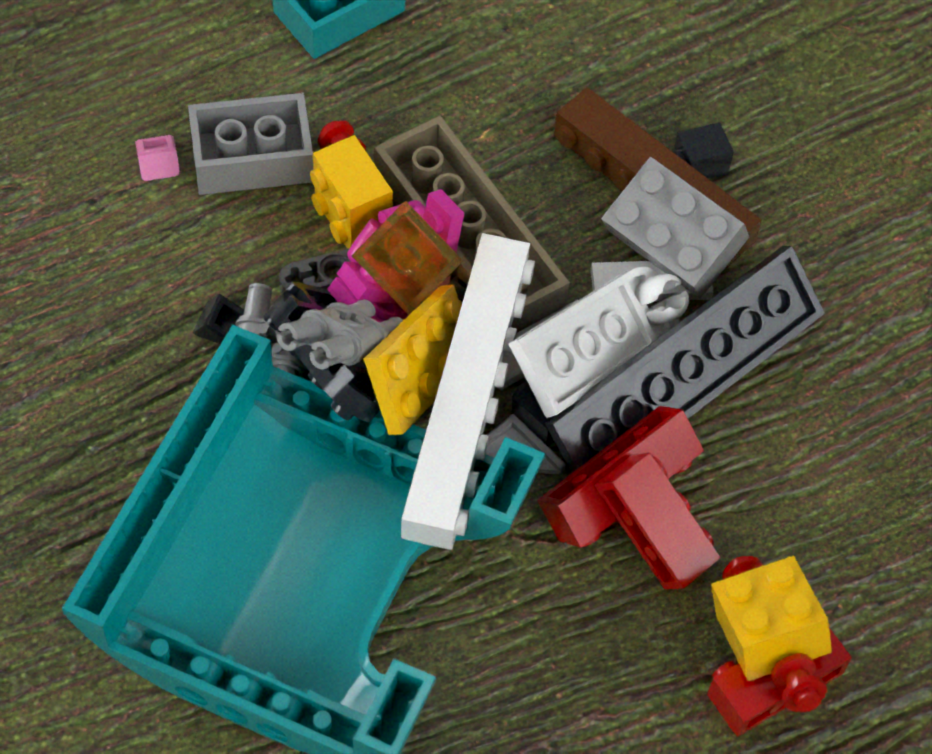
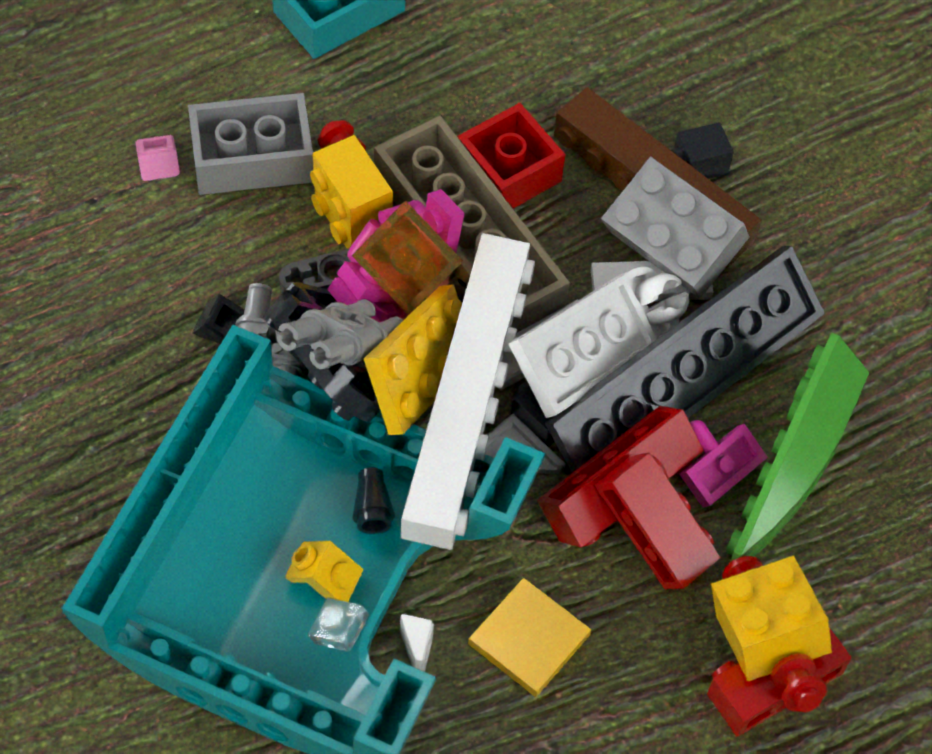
(324, 569): none -> yellow bracket
(338, 624): none -> clear plate
(372, 503): none -> black cone
(417, 639): none -> white slope
(515, 154): none -> red brick
(529, 637): none -> yellow tile
(722, 462): none -> dark pink plate
(805, 450): none -> bright green wedge

